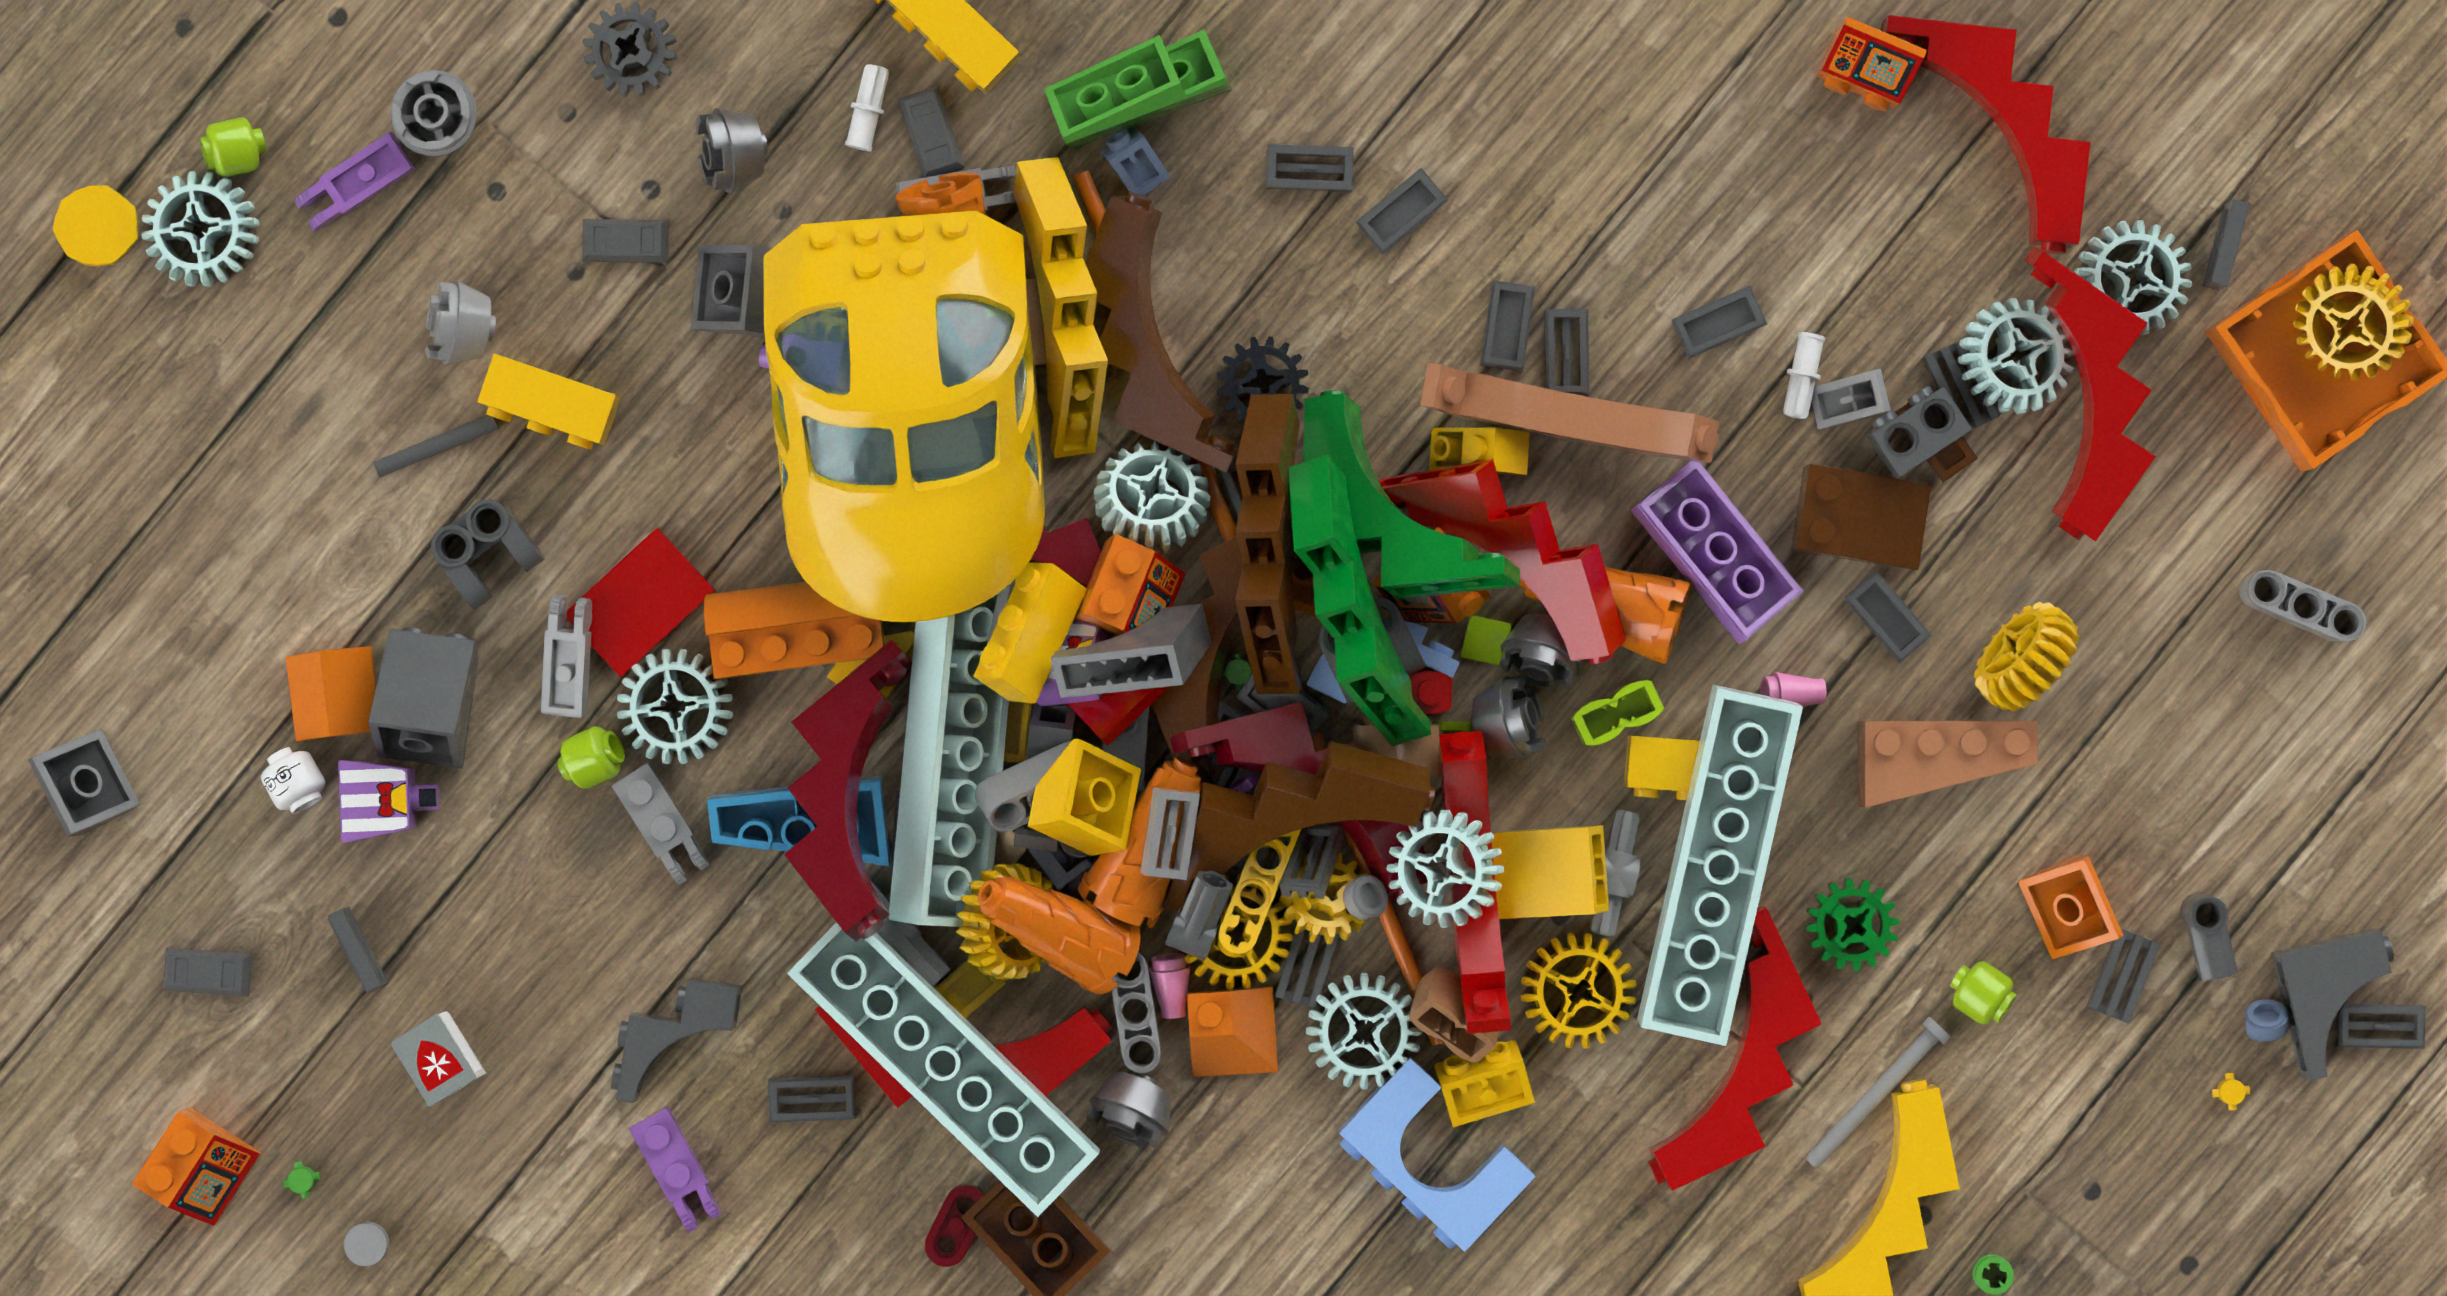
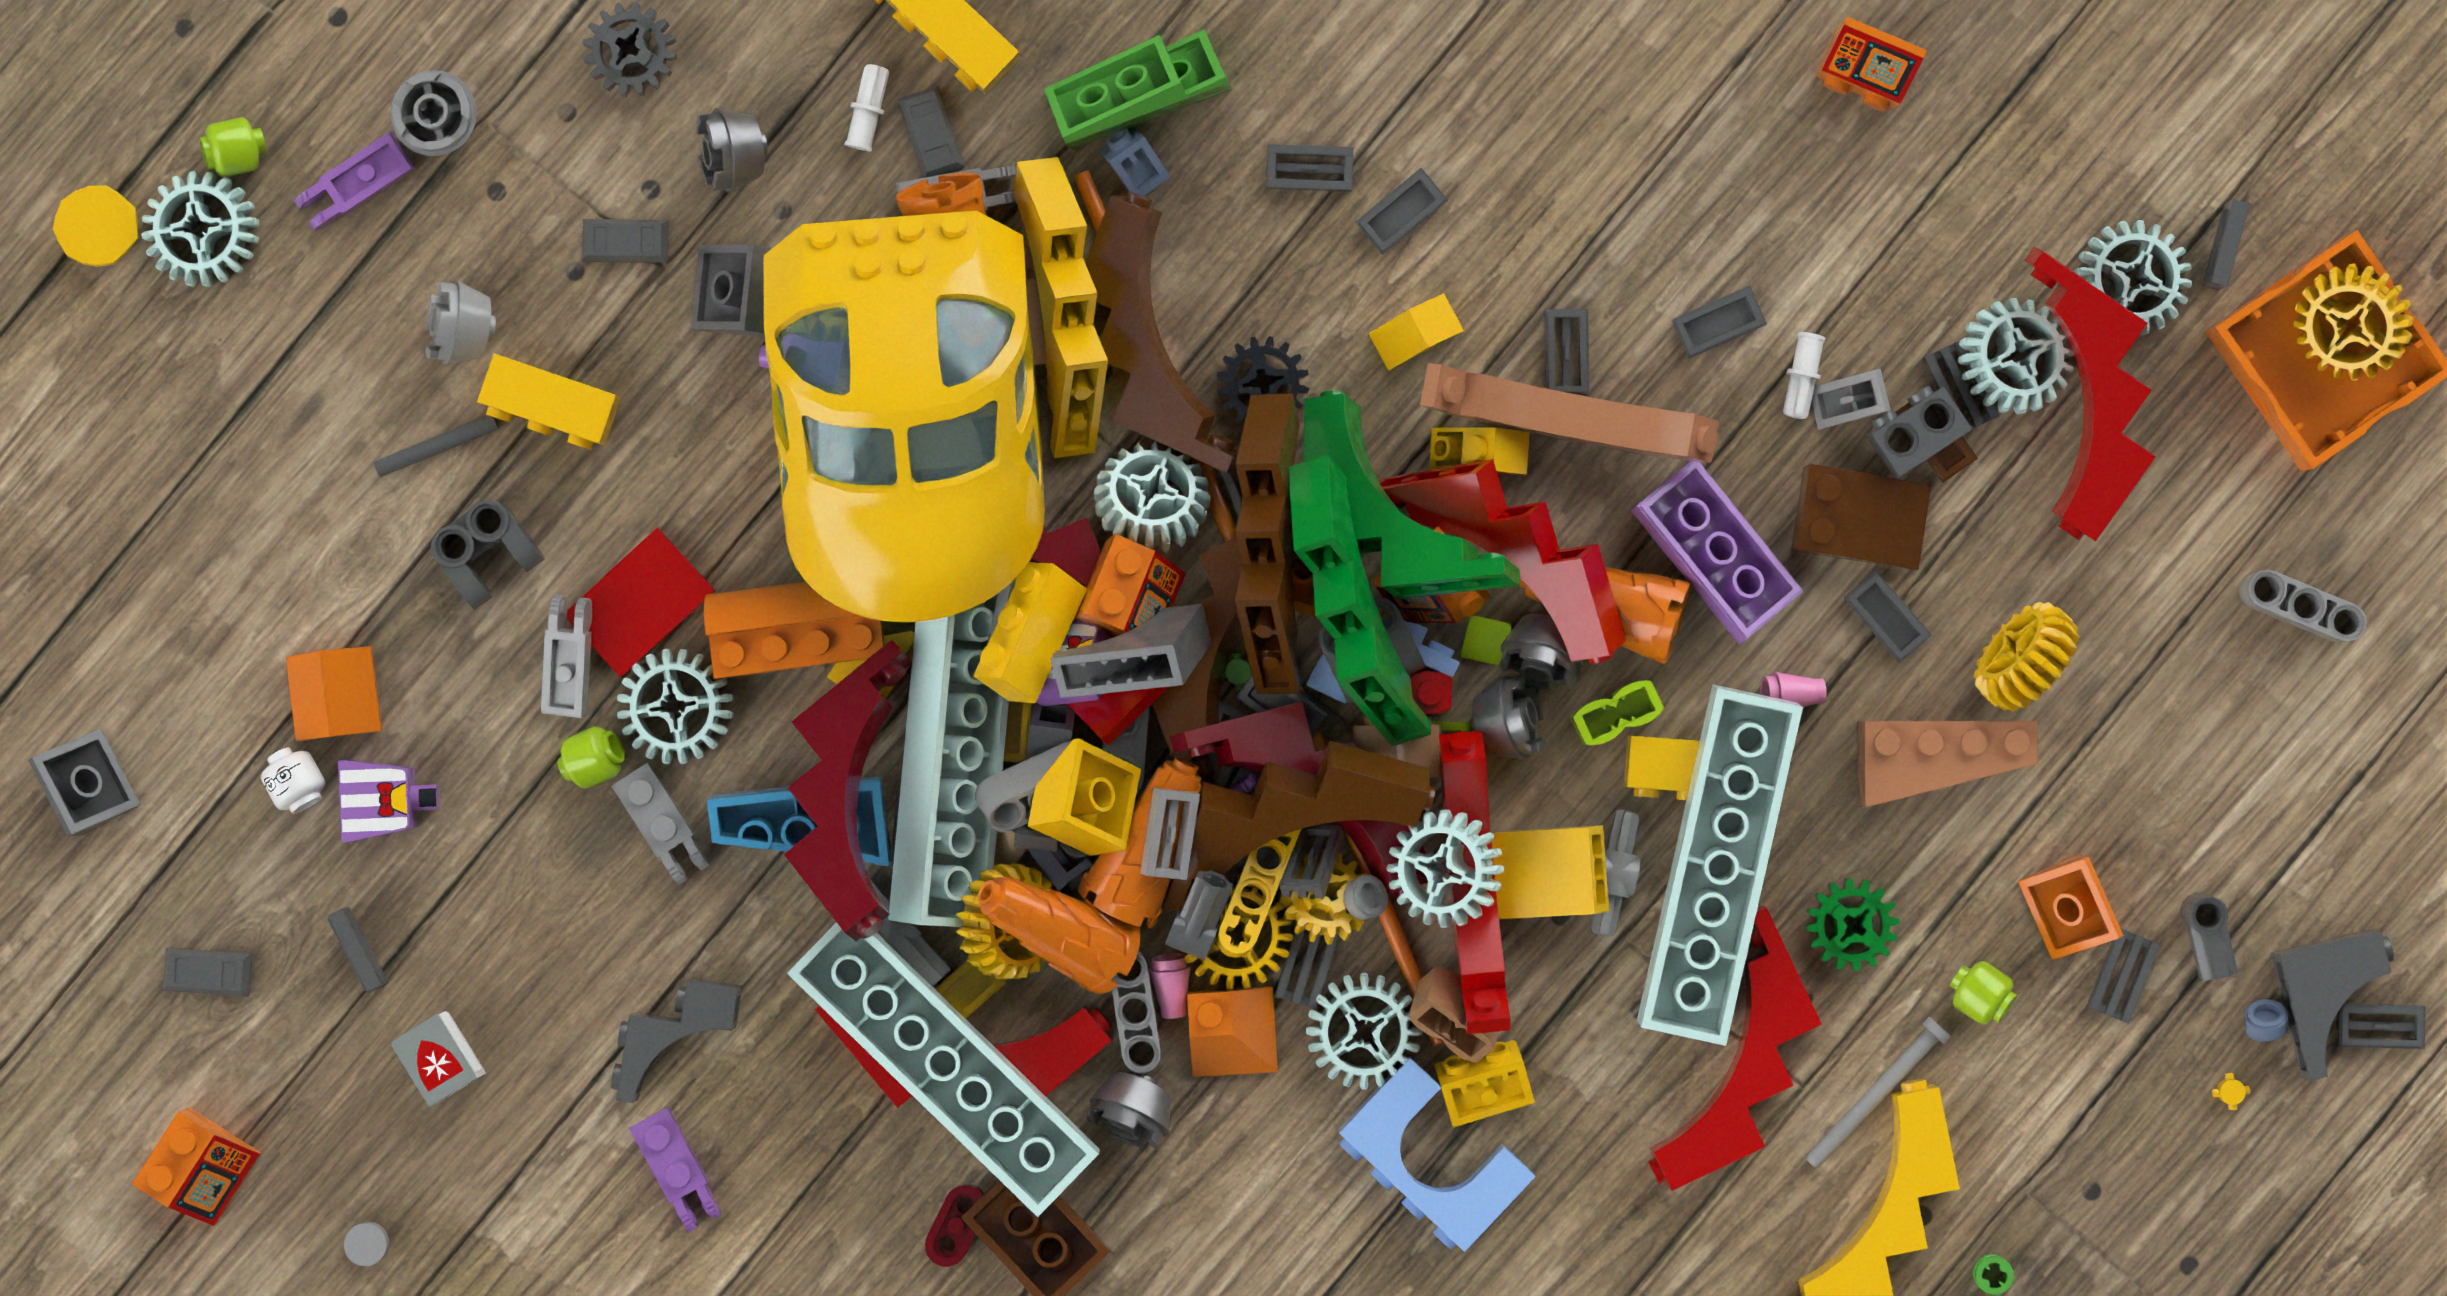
(301, 1179): bright green piece -> none
(424, 697): dark grey slope -> none
(848, 1097): dark grey tile -> none
(1415, 331): none -> yellow slope
(1507, 326): dark grey tile -> none
(1586, 972): yellow gear -> none
(1981, 65): red arch -> none

